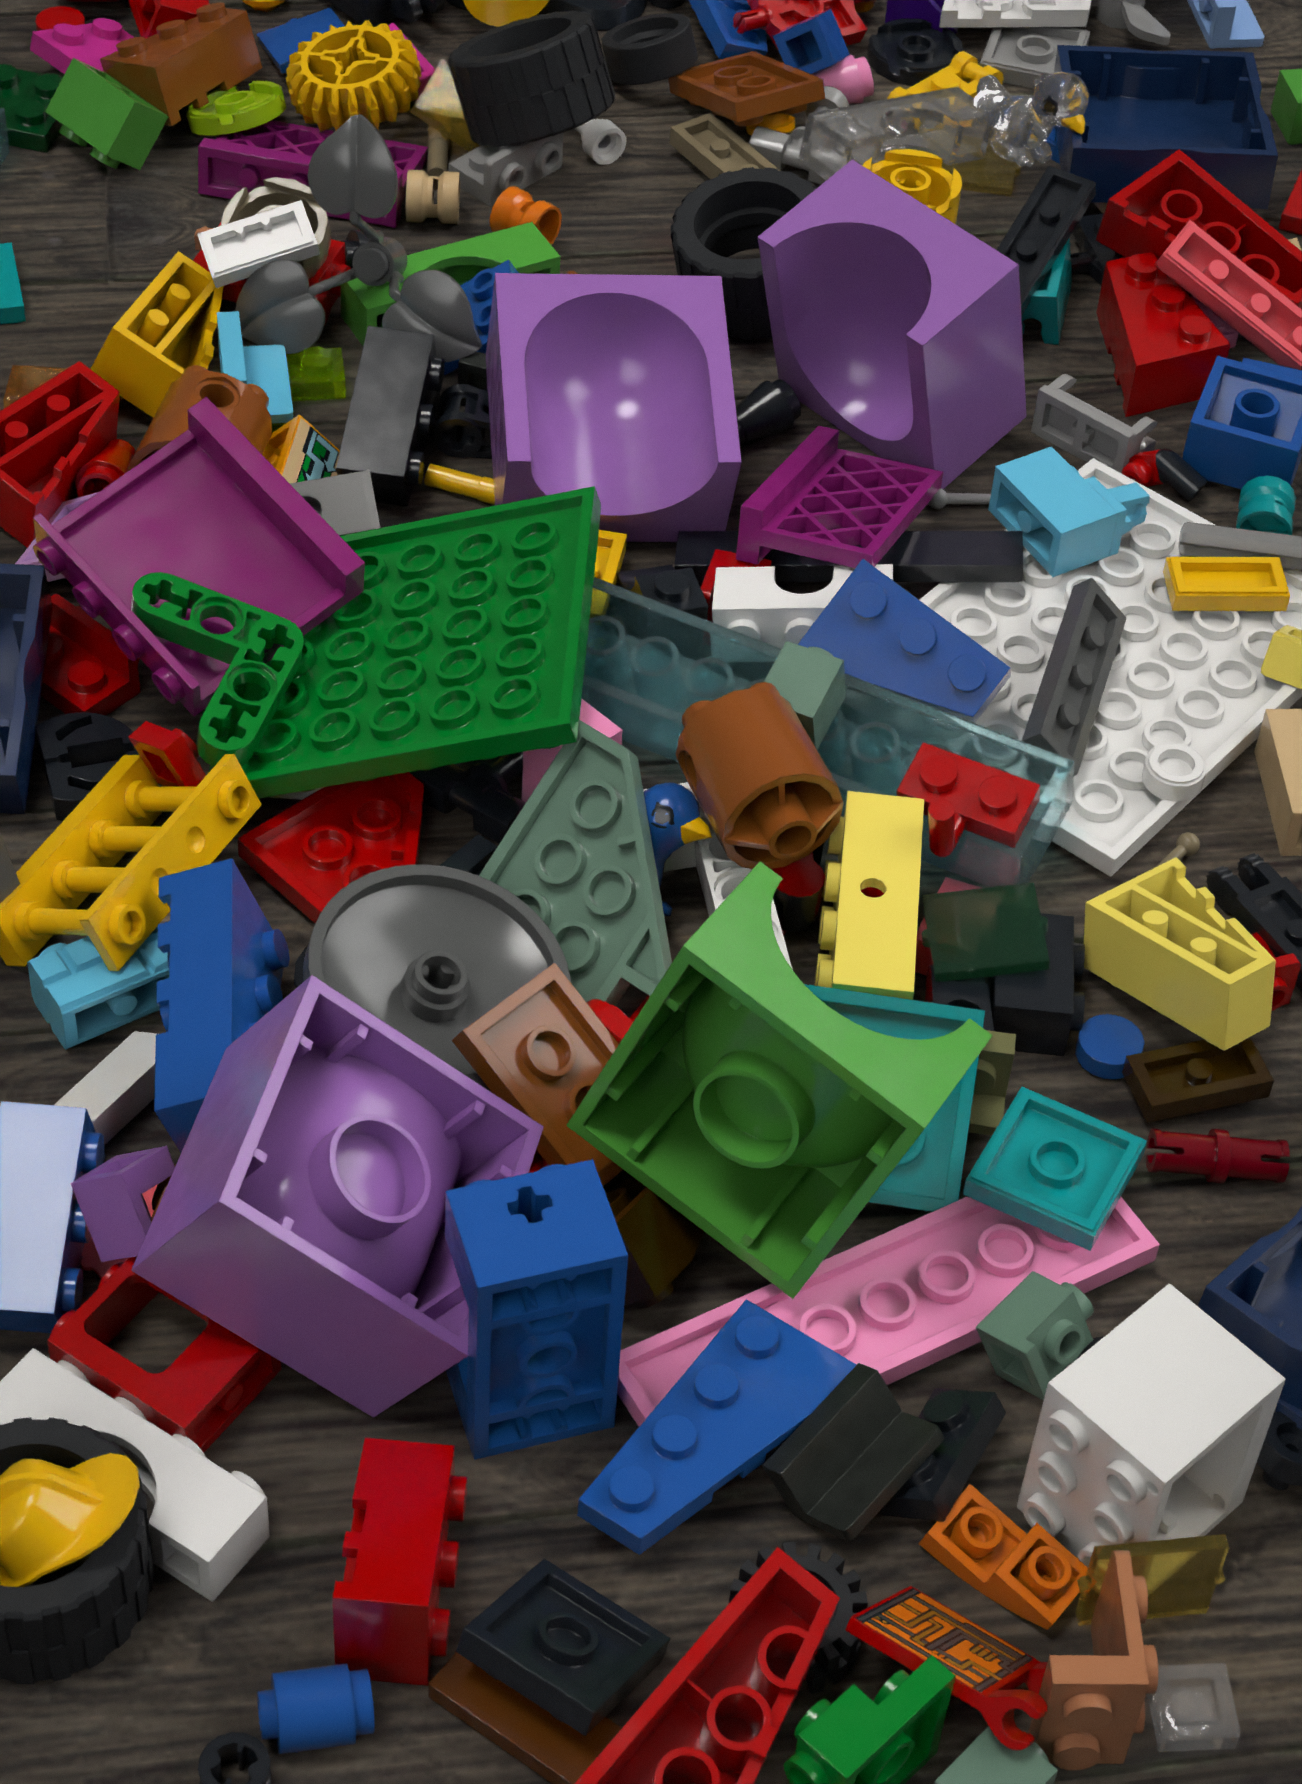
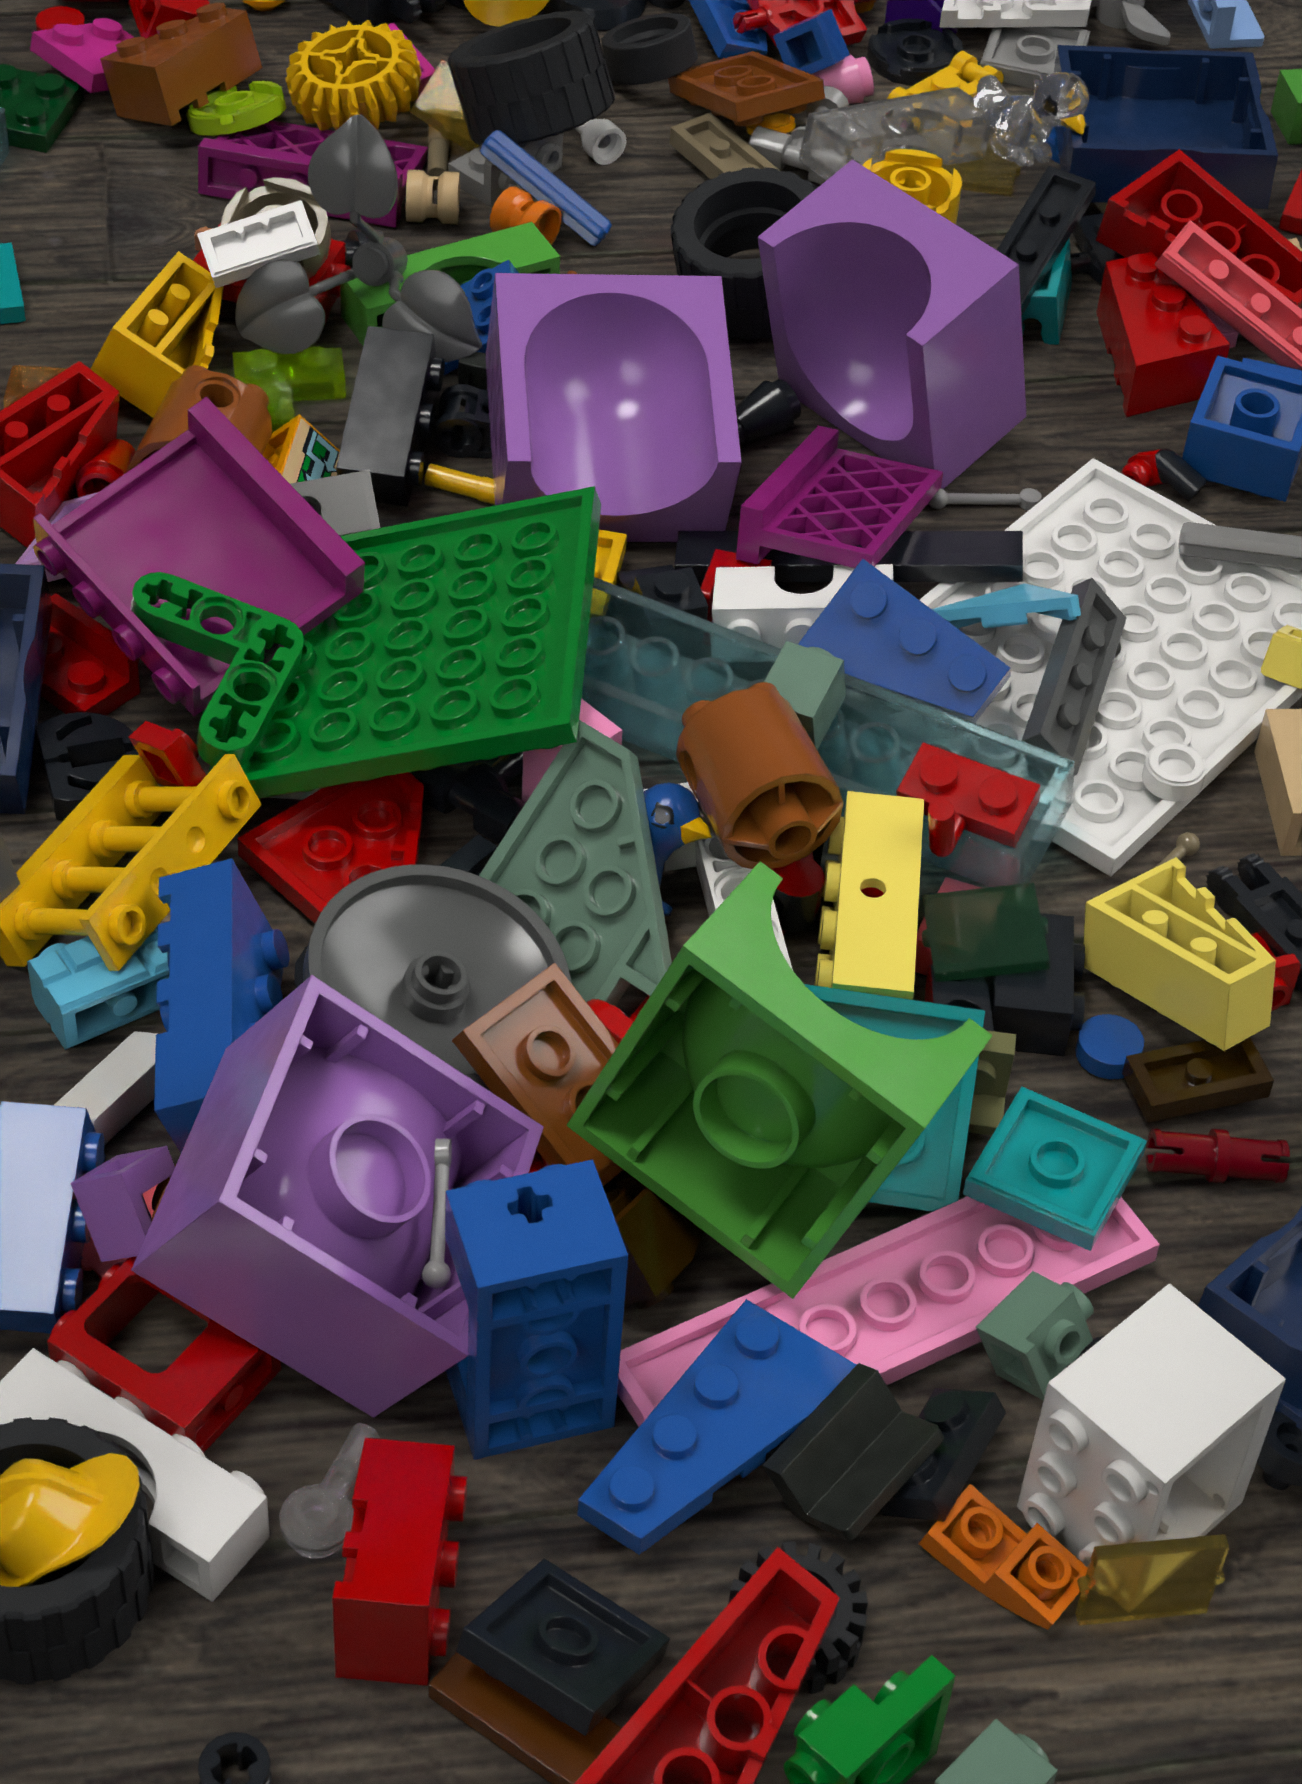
(105, 115): bright green brick -> none
(255, 365): medium azure panel -> none
(284, 39): blue piece -> none
(316, 1708): blue brick -> none
(320, 1514): none -> clear plate
(436, 1271): none -> light grey hinge
(545, 186): none -> blue axle
(986, 1668): flag -> none
(1011, 607): none -> medium azure tile
(1061, 513): medium azure hinge -> none
(1085, 429): light grey hinge -> none
(1100, 1697): nougat bracket -> none
(1194, 1708): clear plate -> none
(1226, 584): yellow tile -> none
(1266, 505): teal wheel -> none

